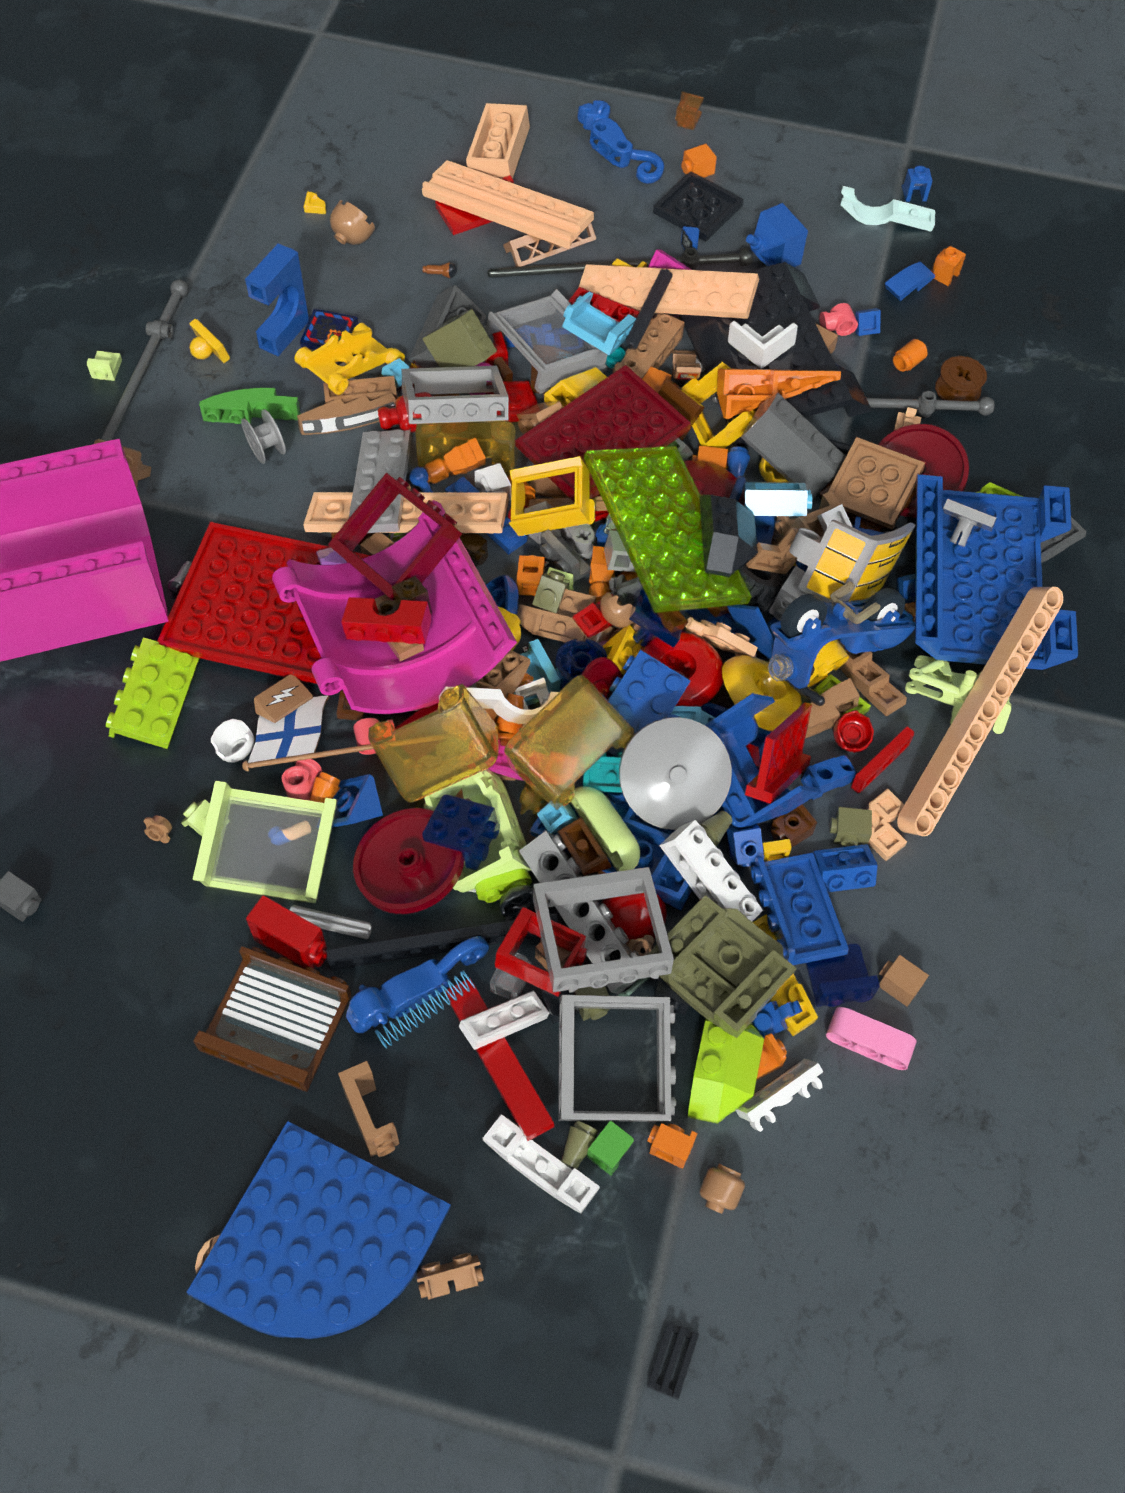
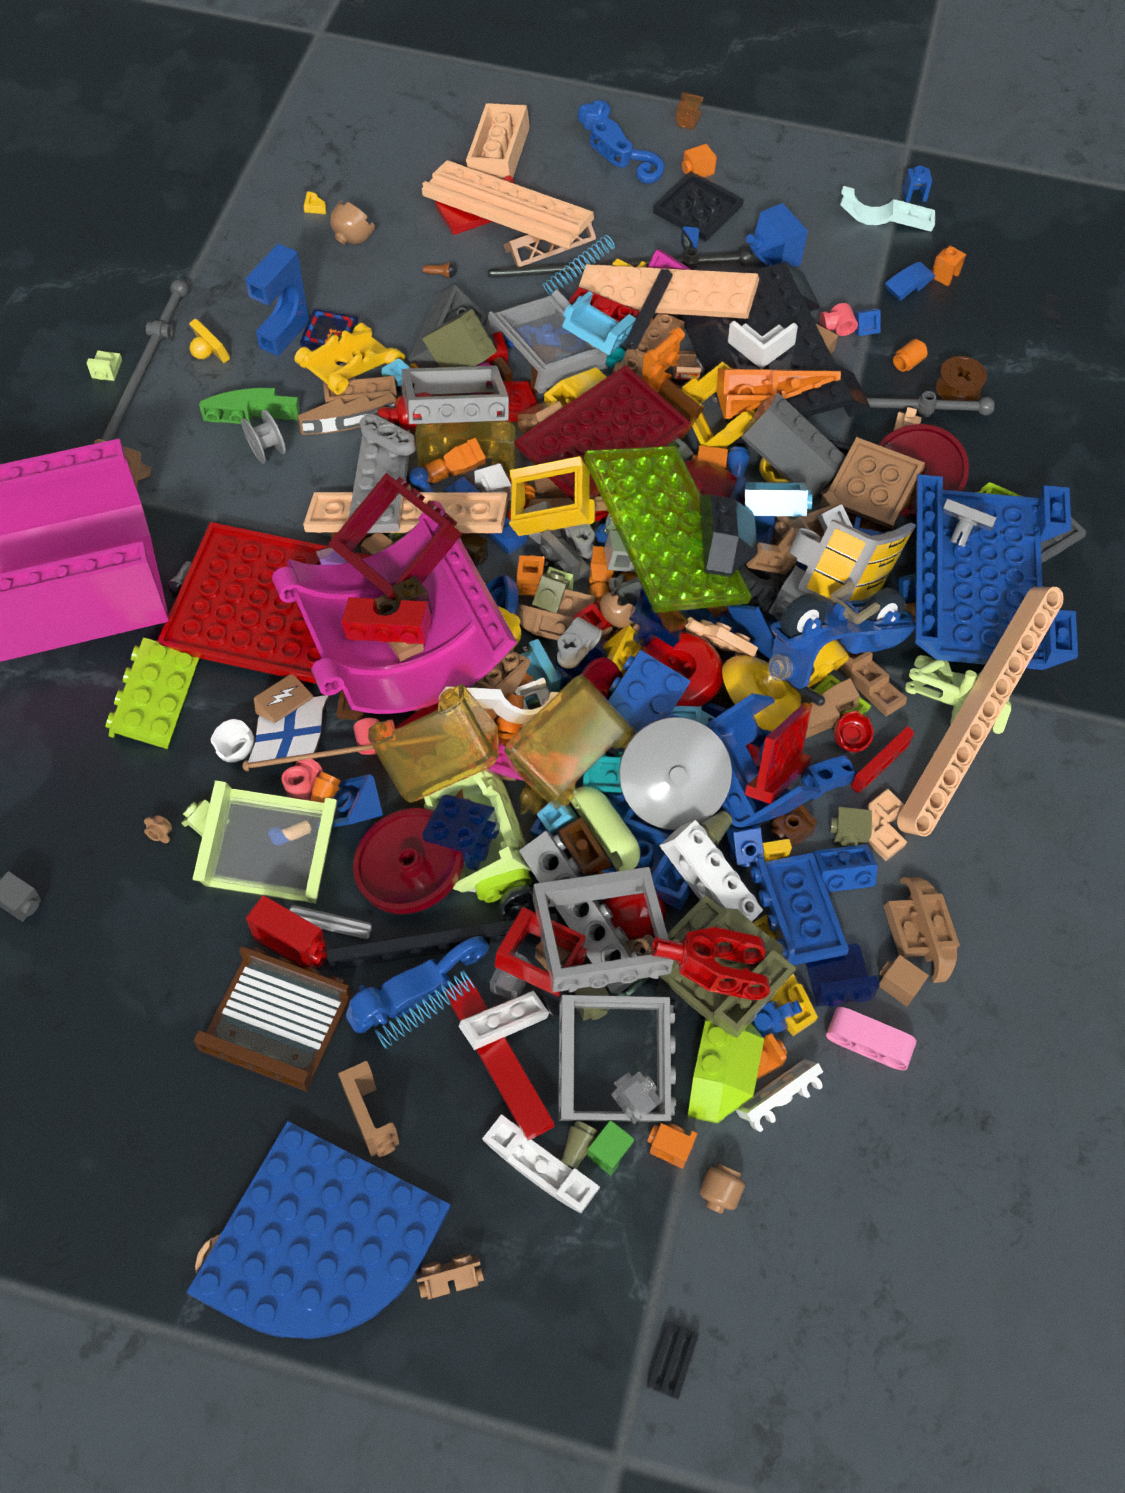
(399, 442): none -> light grey beam
(577, 642): none -> light grey piece
(580, 262): none -> medium azure piece
(636, 1095): none -> clear brick
(662, 357): none -> orange plate
(697, 961): none -> red piece
(924, 927): none -> medium nougat plate

